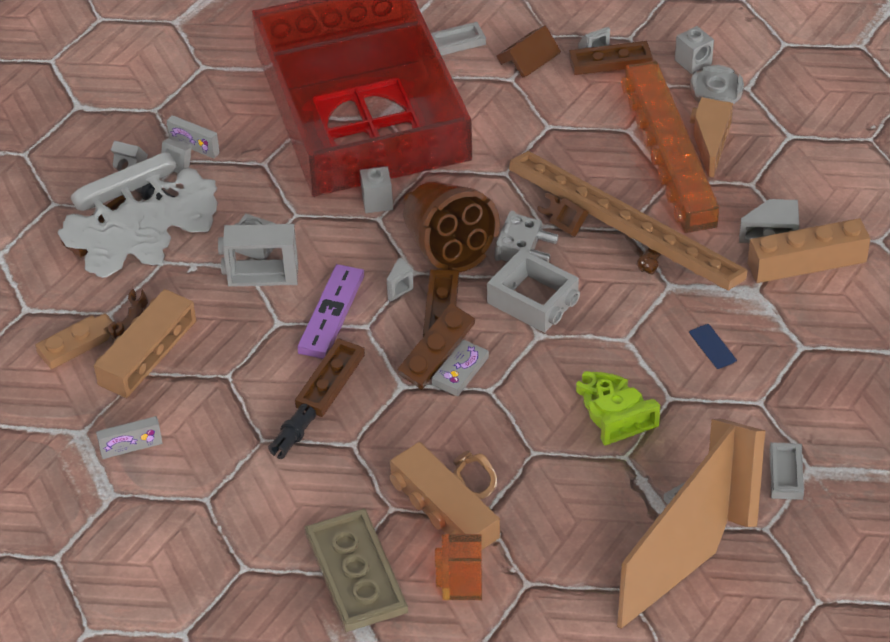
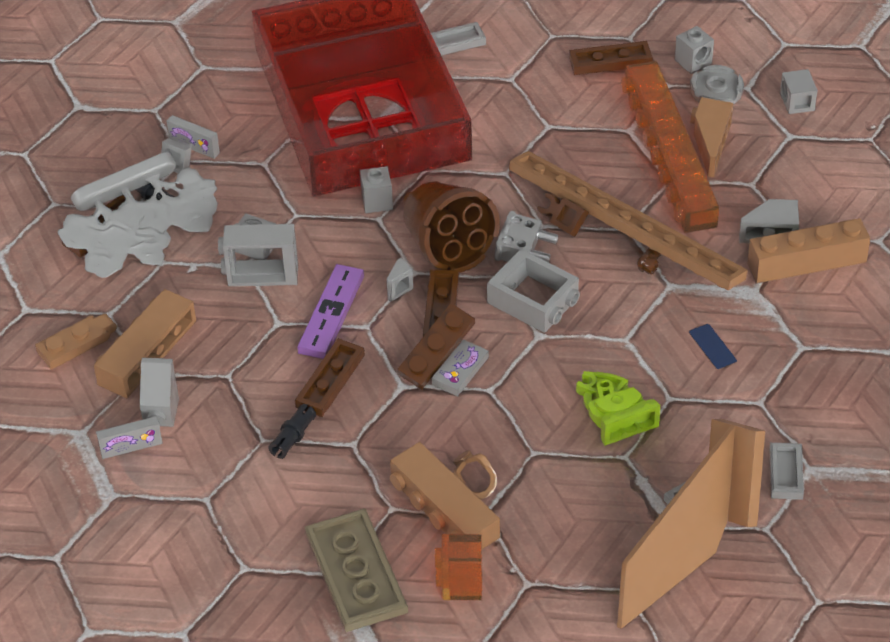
(117, 329): reddish brown arm -> none
(126, 153): light grey tile -> none
(158, 390): none -> light grey slope
(531, 51): reddish brown panel -> none
(595, 39): light grey slope -> none
(798, 91): none -> light grey brick

